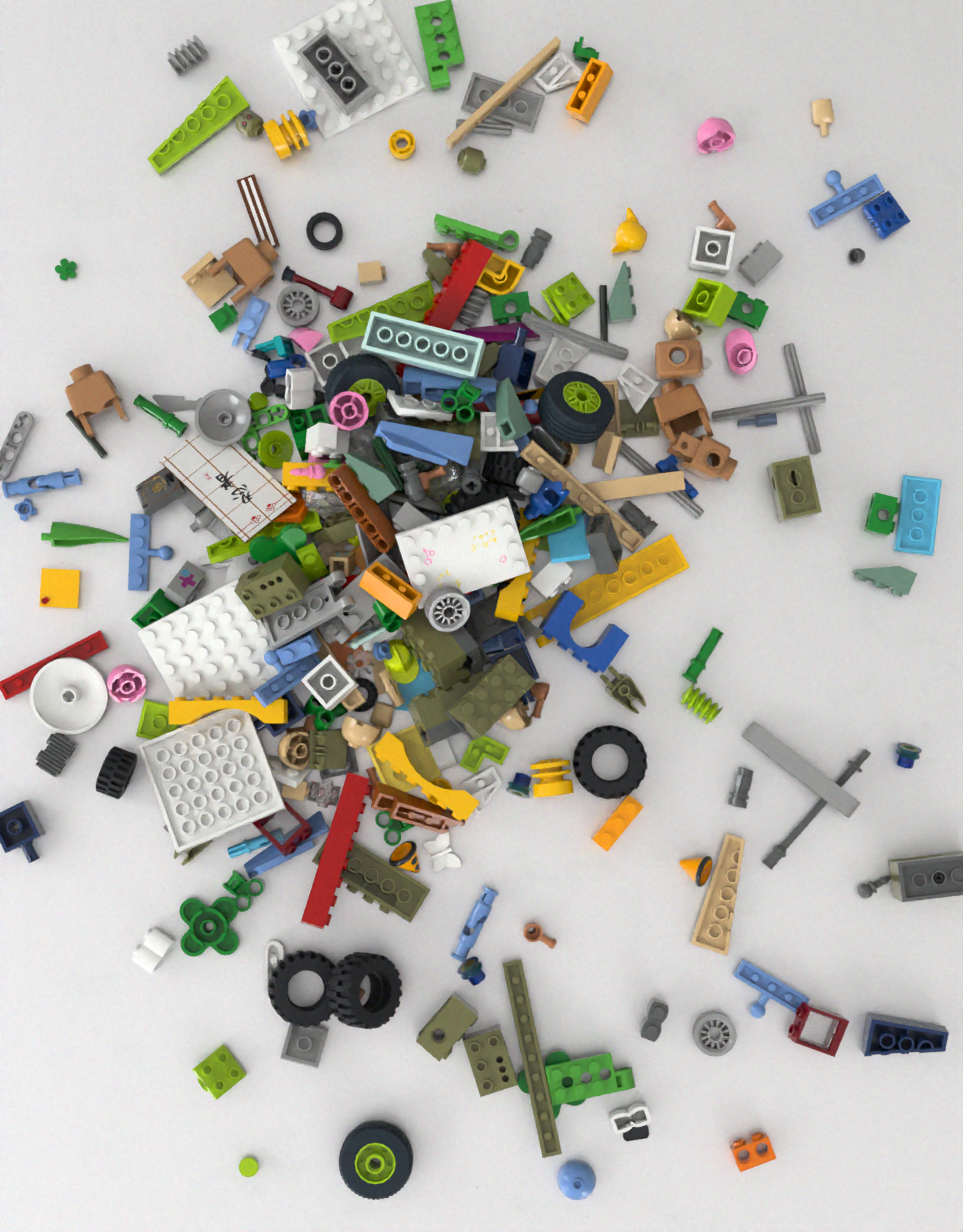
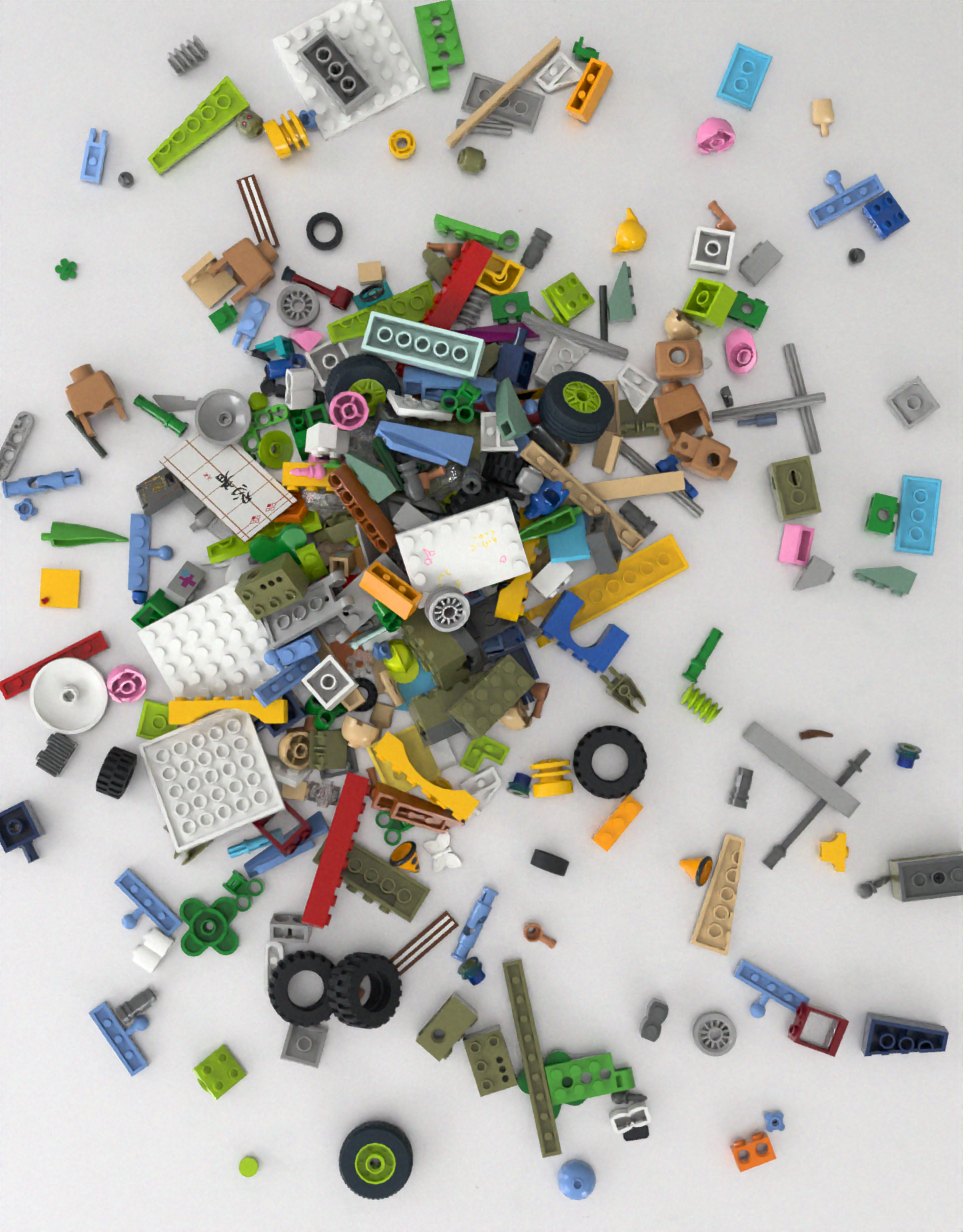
(94, 157): none -> light blue hinge
(120, 1038): none -> medium blue plate
(122, 182): none -> dark grey hinge
(137, 1004): none -> dark grey axle
(139, 597): none -> blue hinge
(147, 903): none -> medium blue plate
(289, 929): none -> light grey brick
(372, 295): none -> piece
(424, 942): none -> reddish brown tile
(540, 561): none -> tan bar
(549, 862): none -> black tyre
(624, 1097): none -> dark grey bar
(726, 396): none -> dark grey tile
(744, 76): none -> medium azure tile
(770, 1117): none -> medium blue plate
(796, 544): none -> bright pink brick
(808, 734): none -> reddish brown helmet
(815, 574): none -> light grey slope
(835, 851): none -> yellow brick
(913, 402): none -> light grey hinge

